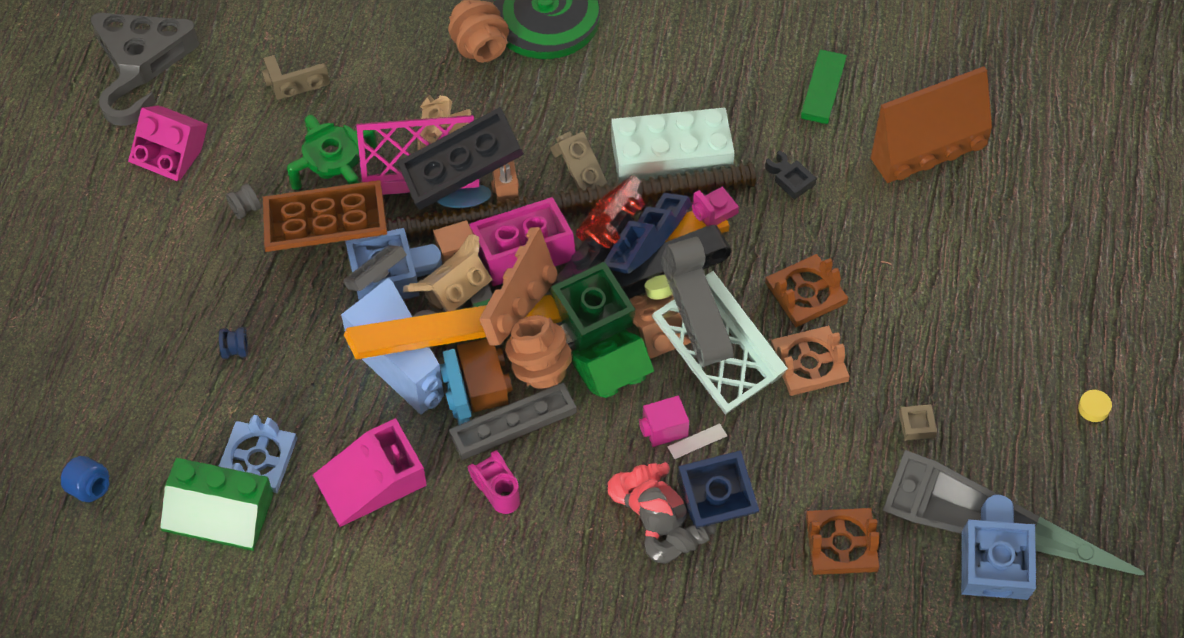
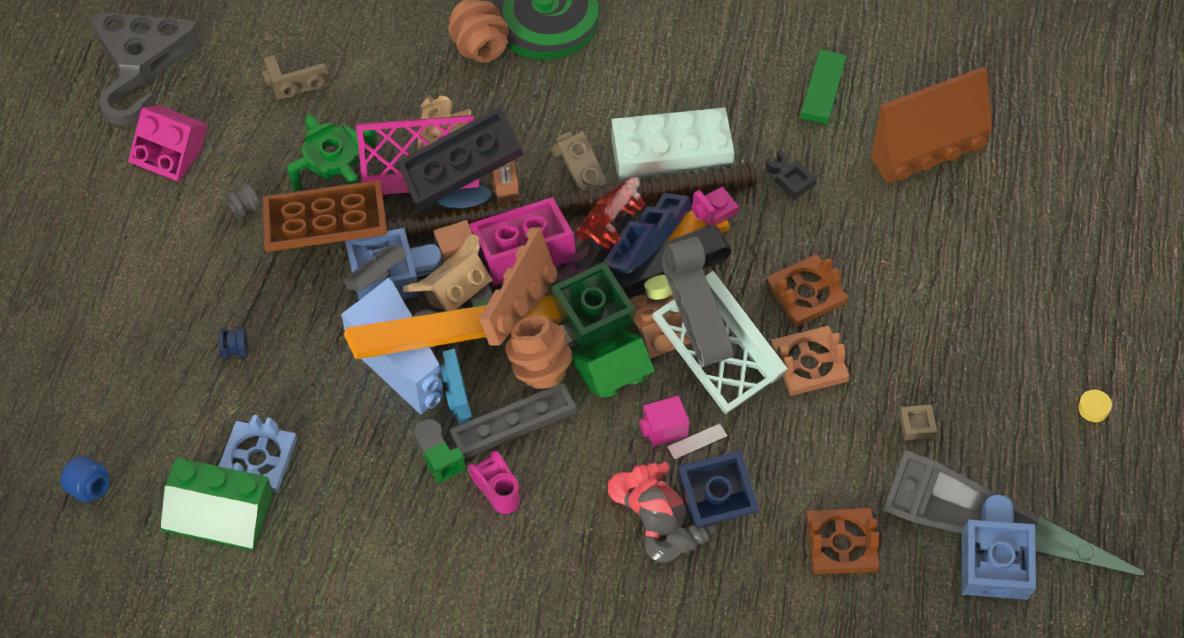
(370, 473): dark pink slope -> none
(435, 451): none -> leg
(483, 375): dark orange brick -> none

